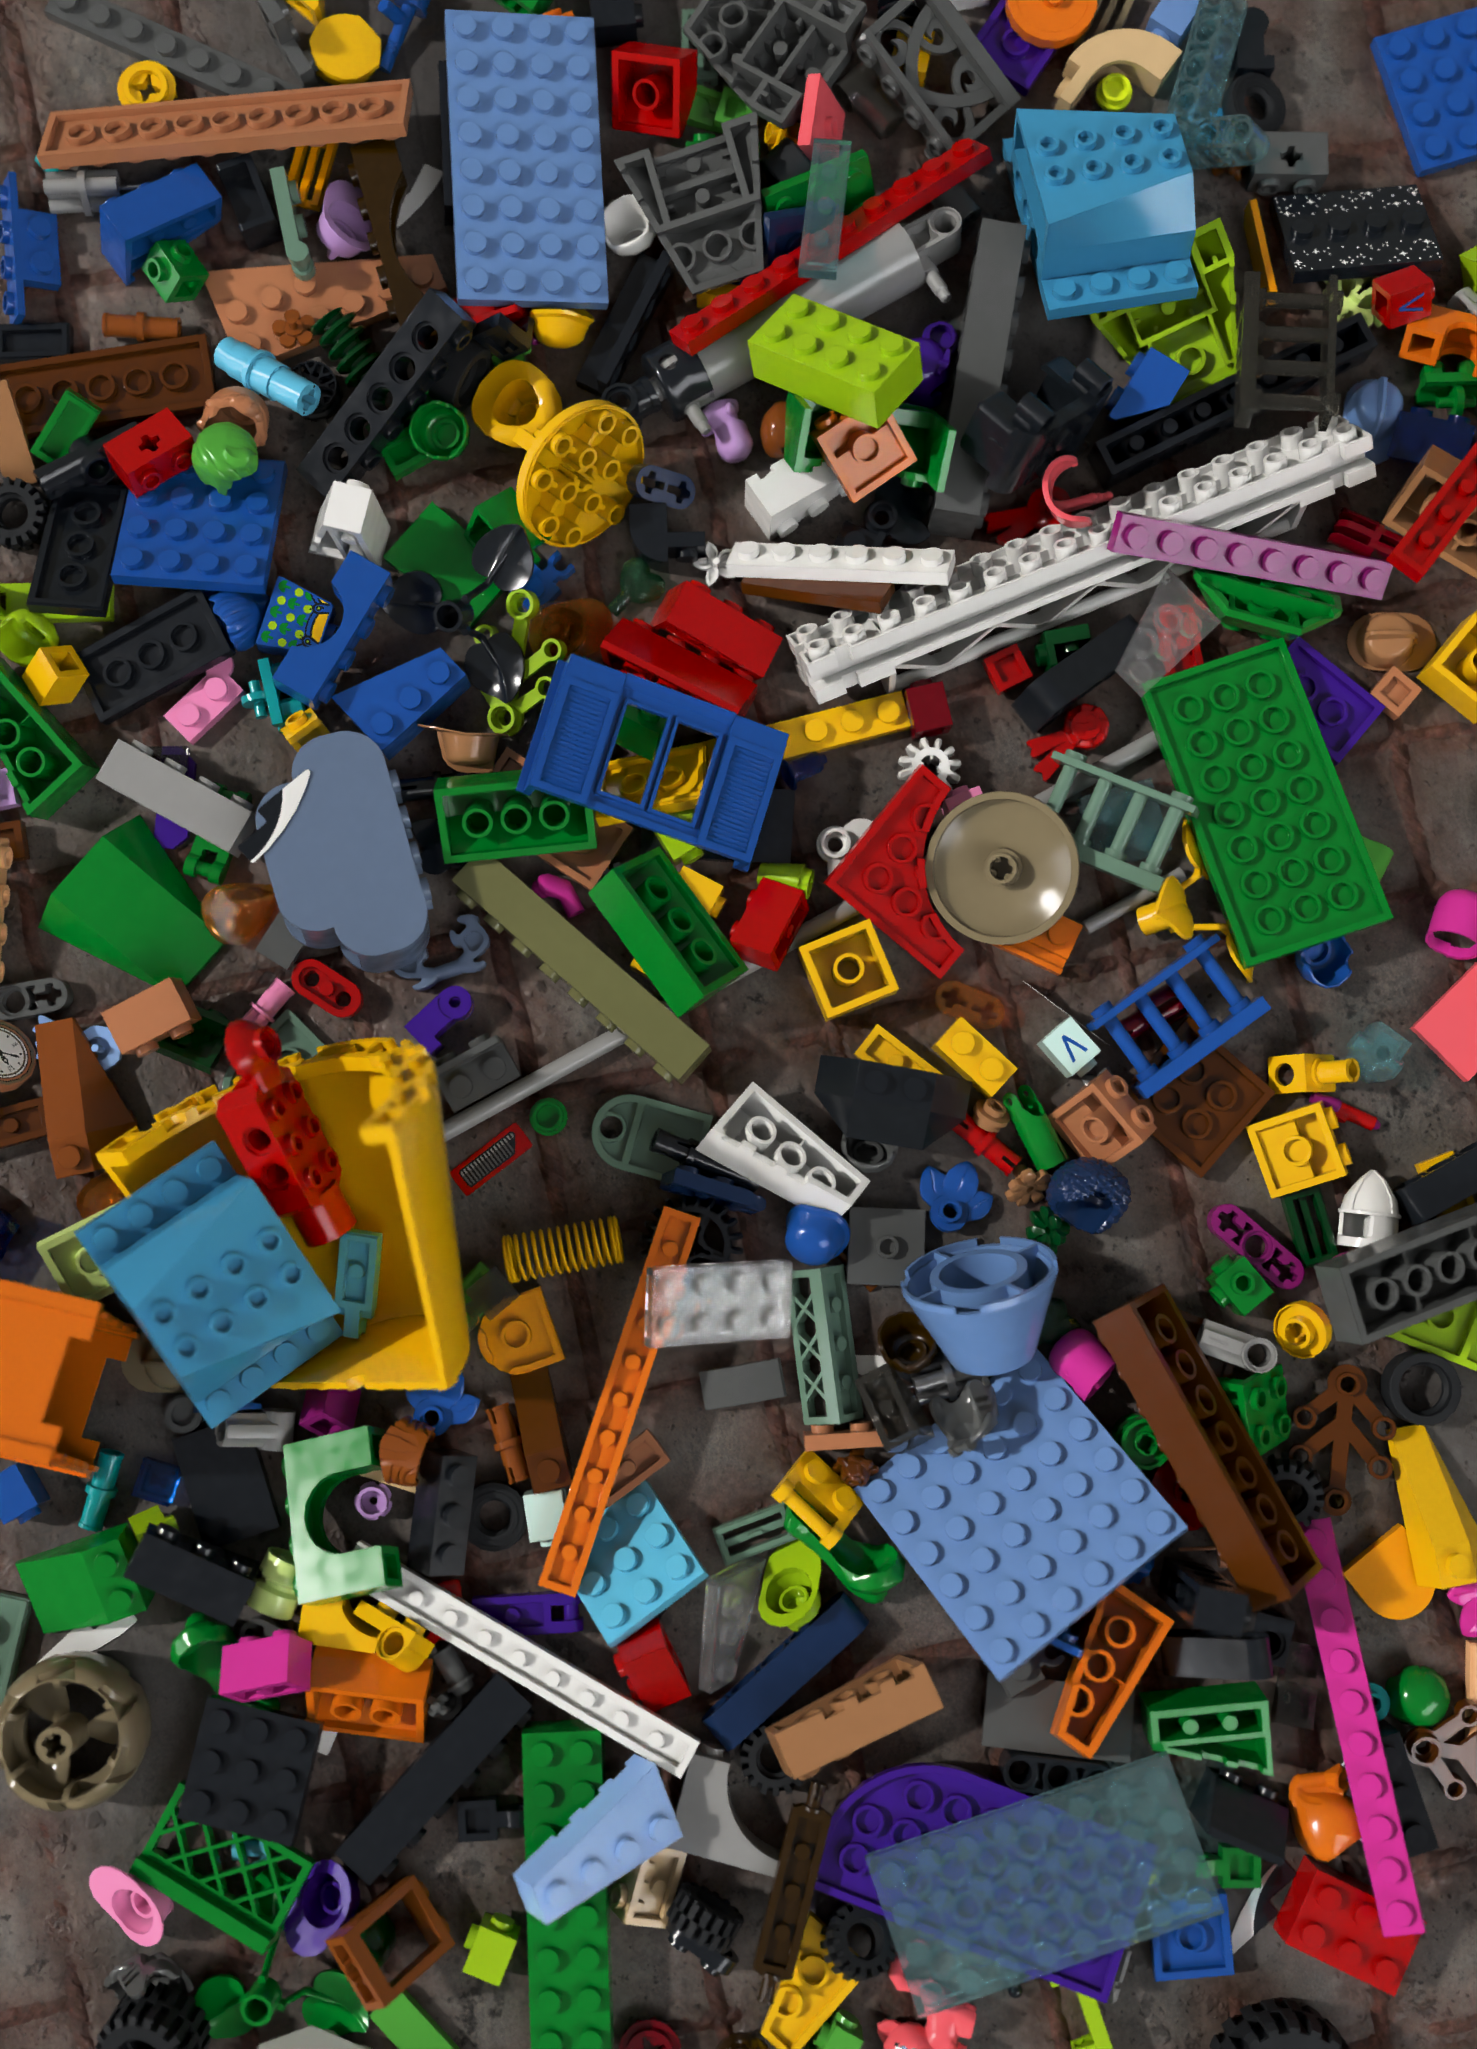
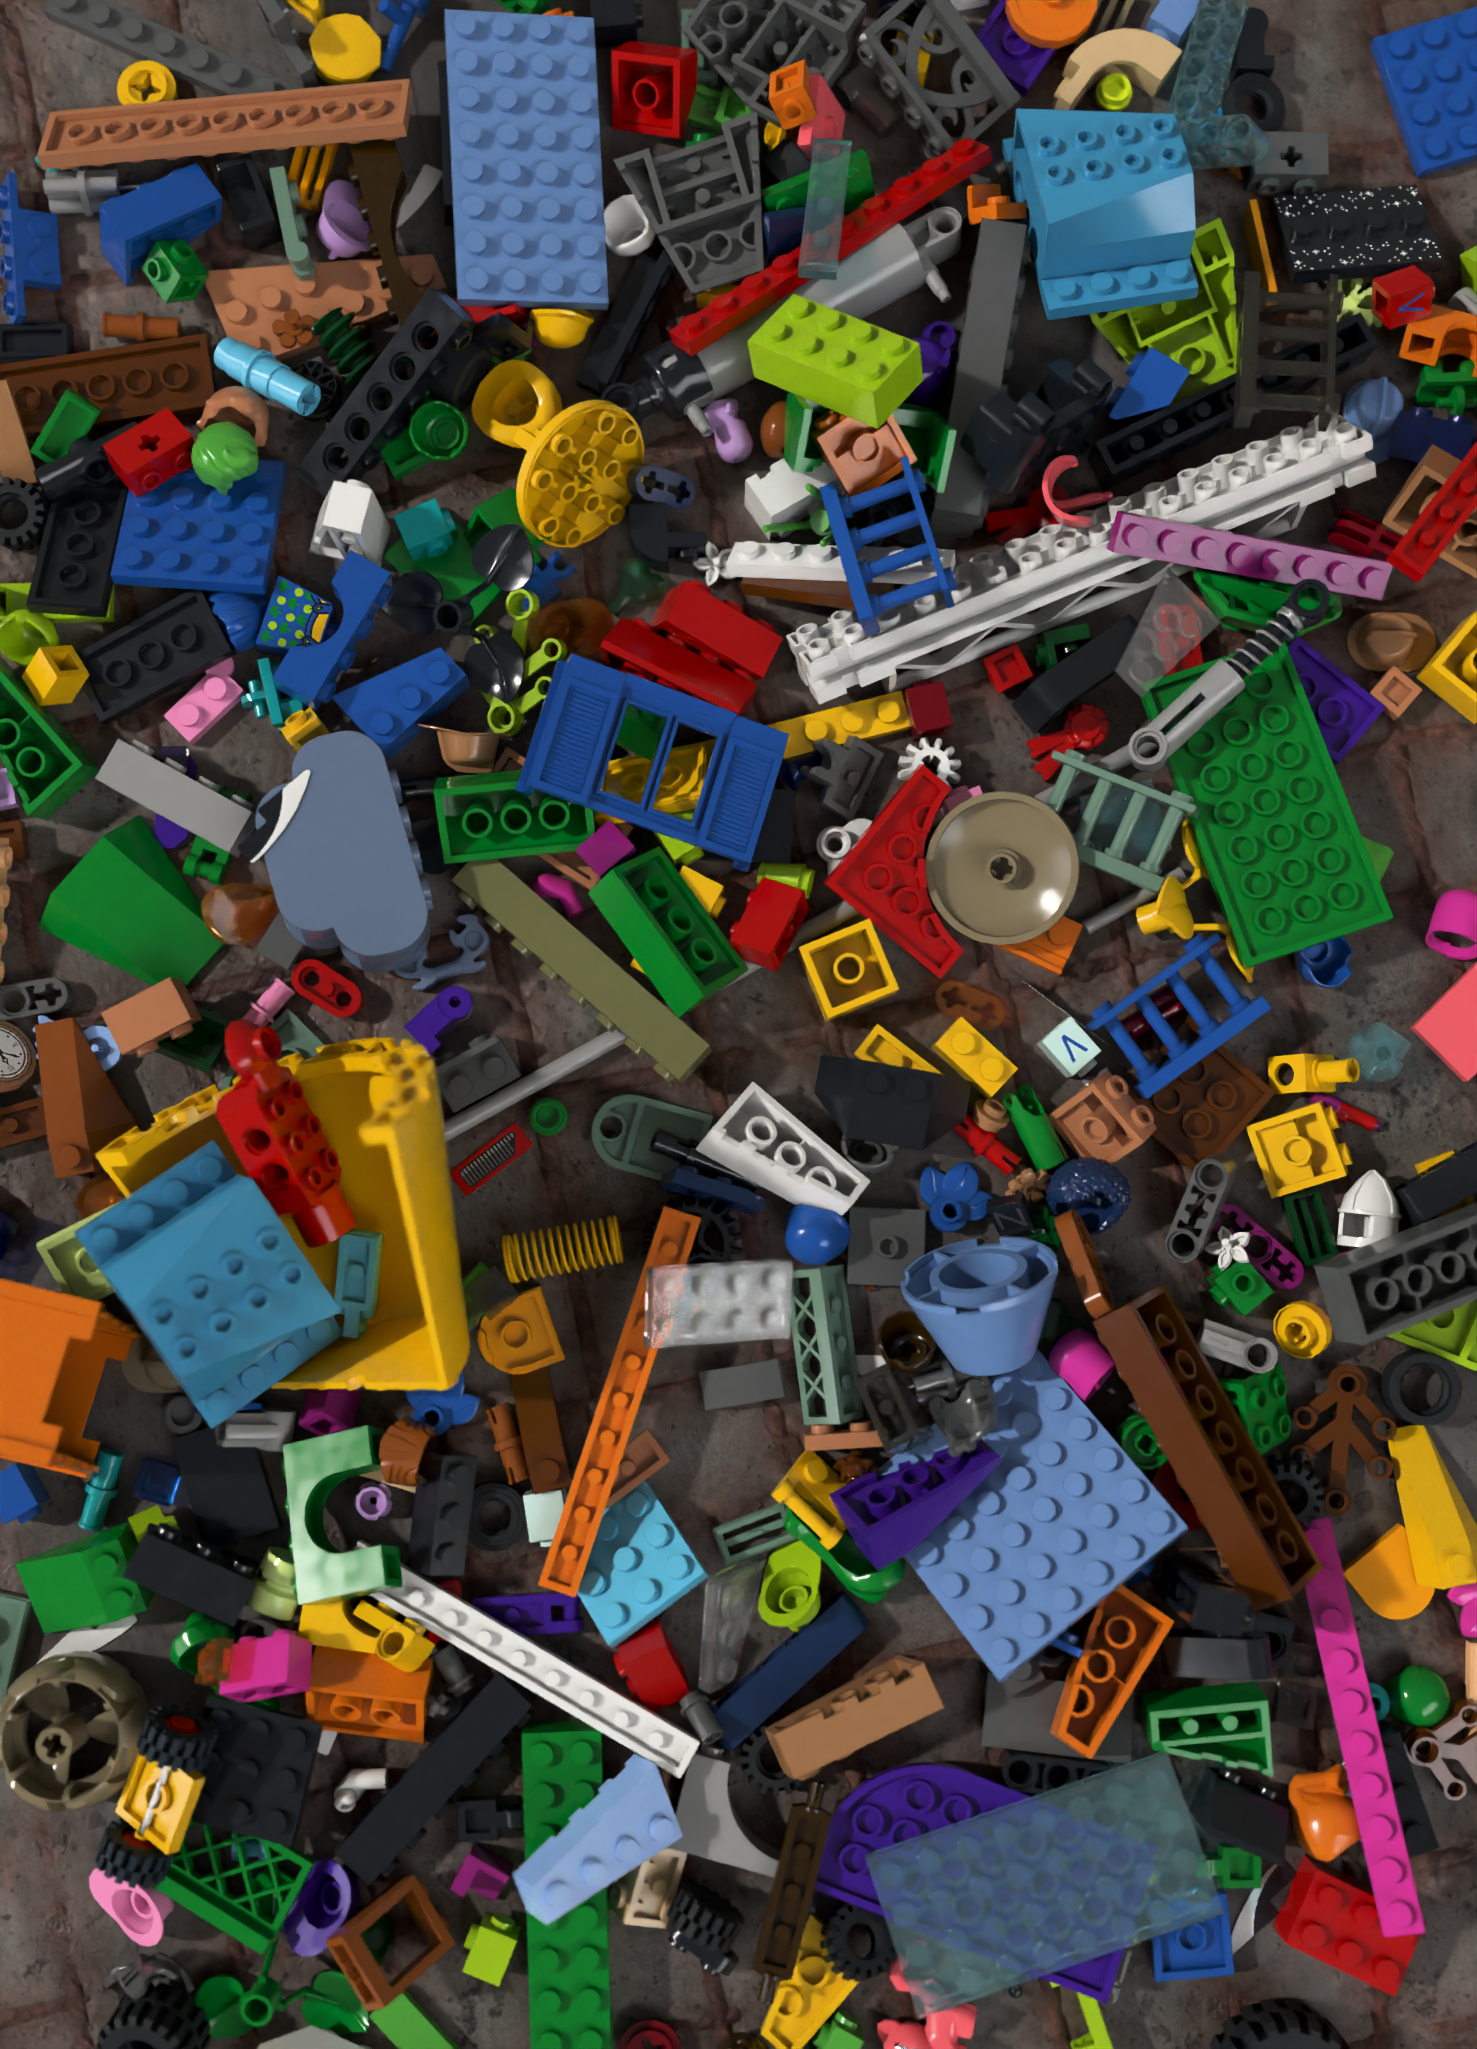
(157, 1796): none -> plate
(214, 1662): none -> clear orange plate
(355, 1784): none -> white arm
(426, 529): none -> teal brick
(482, 1872): none -> magenta panel
(606, 850): none -> magenta panel
(704, 1722): none -> dark grey pin
(791, 95): none -> orange bracket
(818, 521): none -> bright green plant
(844, 774): none -> dark grey plate
(851, 540): none -> blue fence
(900, 1509): none -> dark purple wedge
(987, 202): none -> orange bracket
(1011, 1214): none -> black tile
(1085, 1264): none -> dark orange beam
(1197, 1187): none -> dark grey beam
(1226, 678): none -> piece
(1229, 1247): none -> white plant

